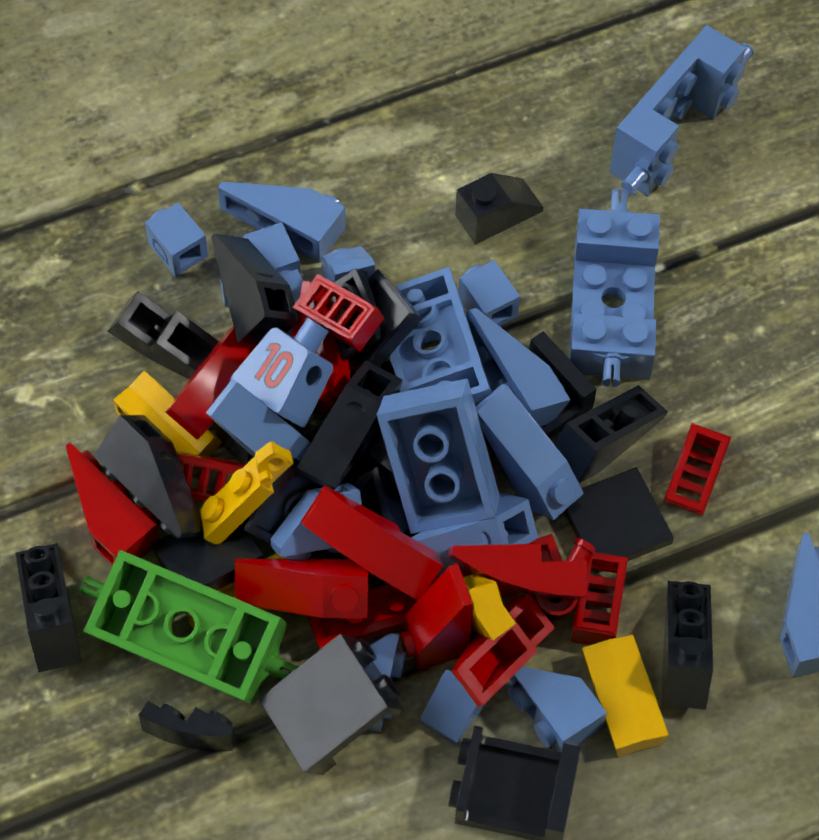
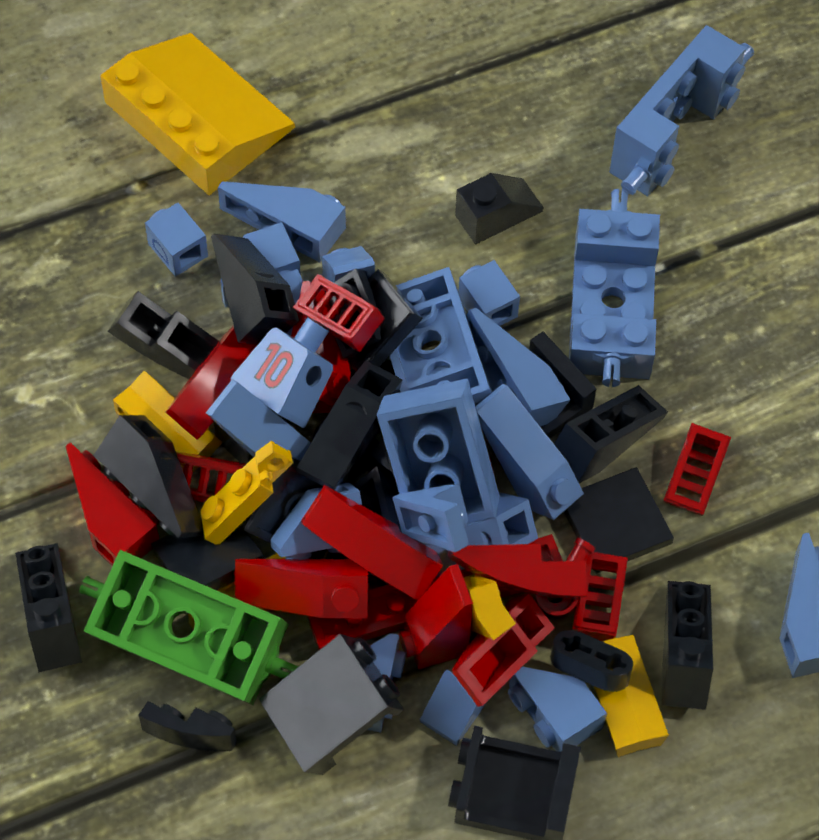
(194, 109): none -> yellow slope
(434, 516): none -> medium blue slope
(591, 660): none -> black beam

